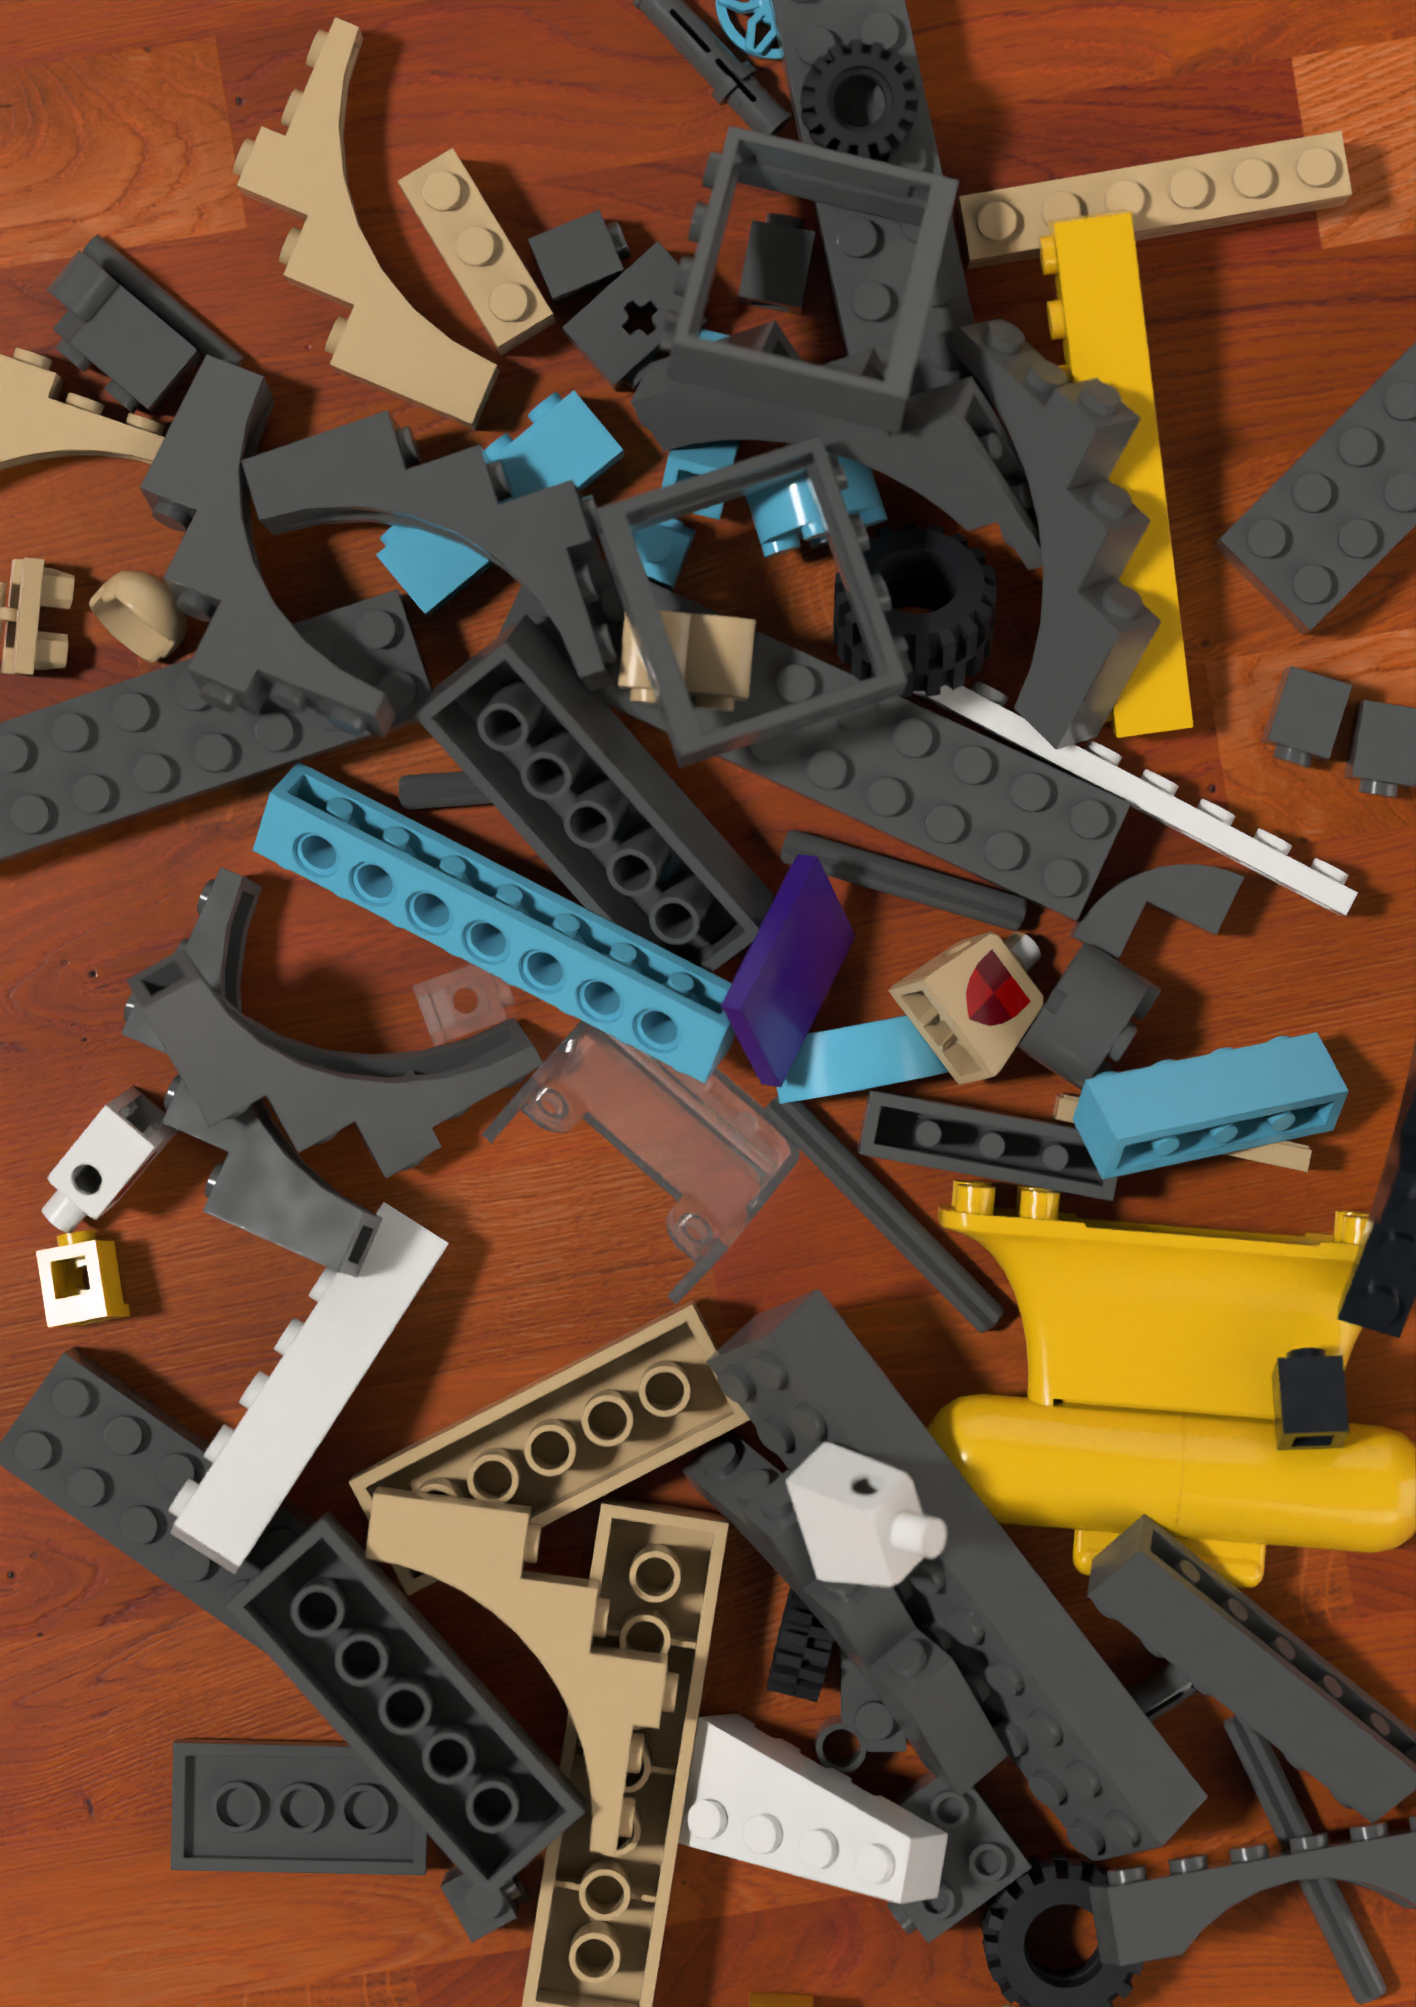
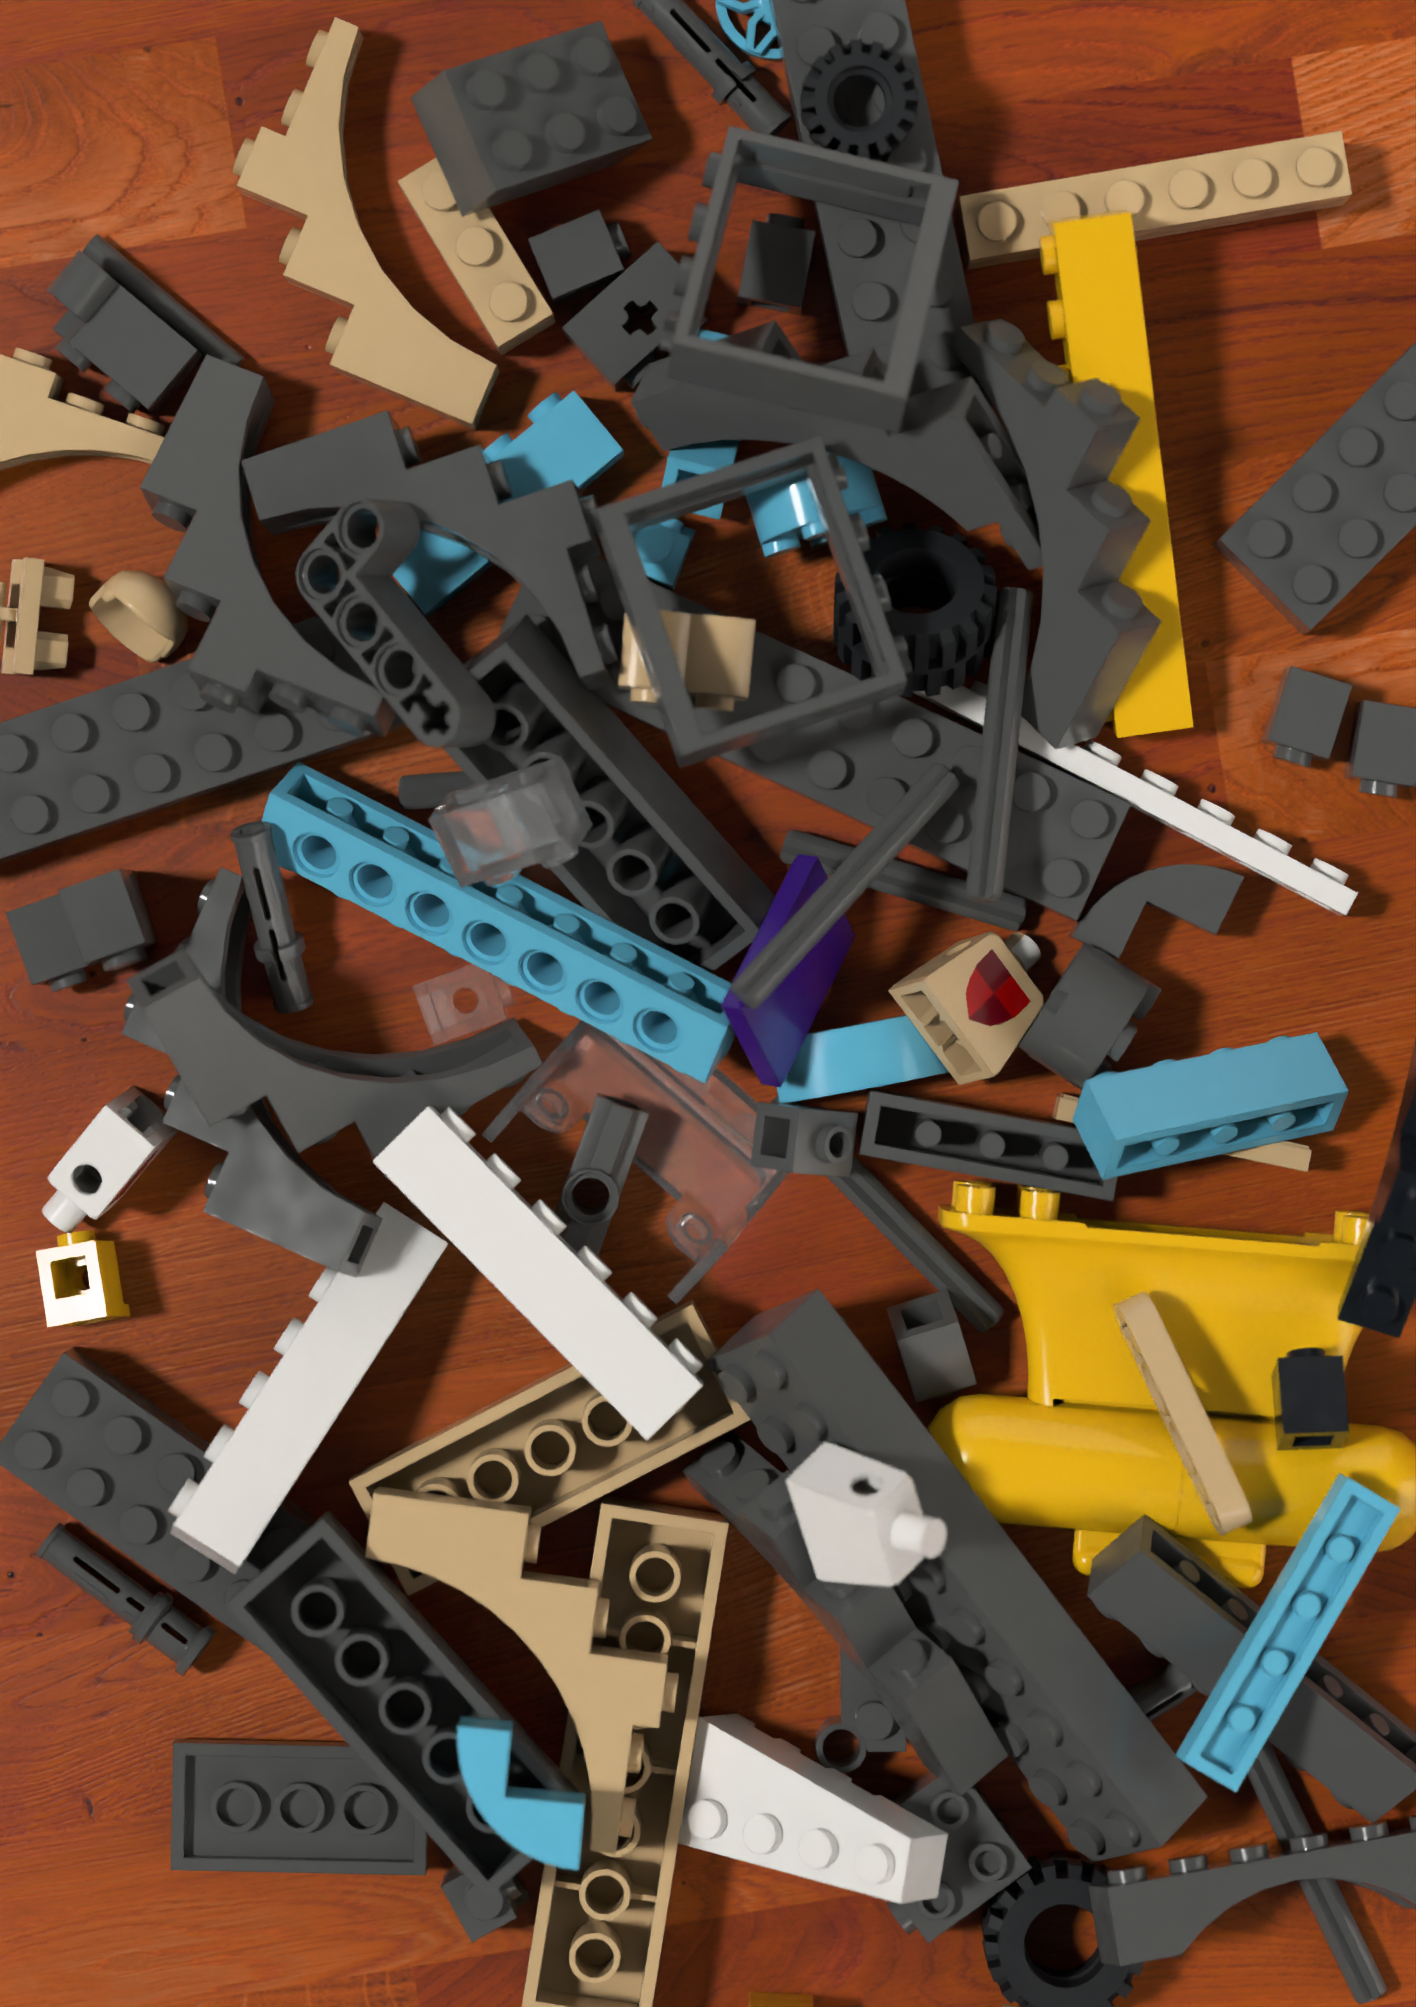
(61, 1551): none -> dark grey pin
(82, 927): none -> dark grey brick
(277, 940): none -> dark grey pin
(444, 700): none -> dark grey beam
(511, 824): none -> clear brick
(531, 118): none -> dark grey brick
(532, 1820): none -> medium azure brick
(539, 1271): none -> white brick
(602, 1154): none -> dark grey piece
(800, 1652): black tyre -> none
(804, 1139): none -> dark grey brick
(844, 886): none -> dark grey axle
(931, 1346): none -> dark grey brick
(999, 745): none -> dark grey axle
(1182, 1413): none -> tan beam
(1287, 1632): none -> medium azure plate

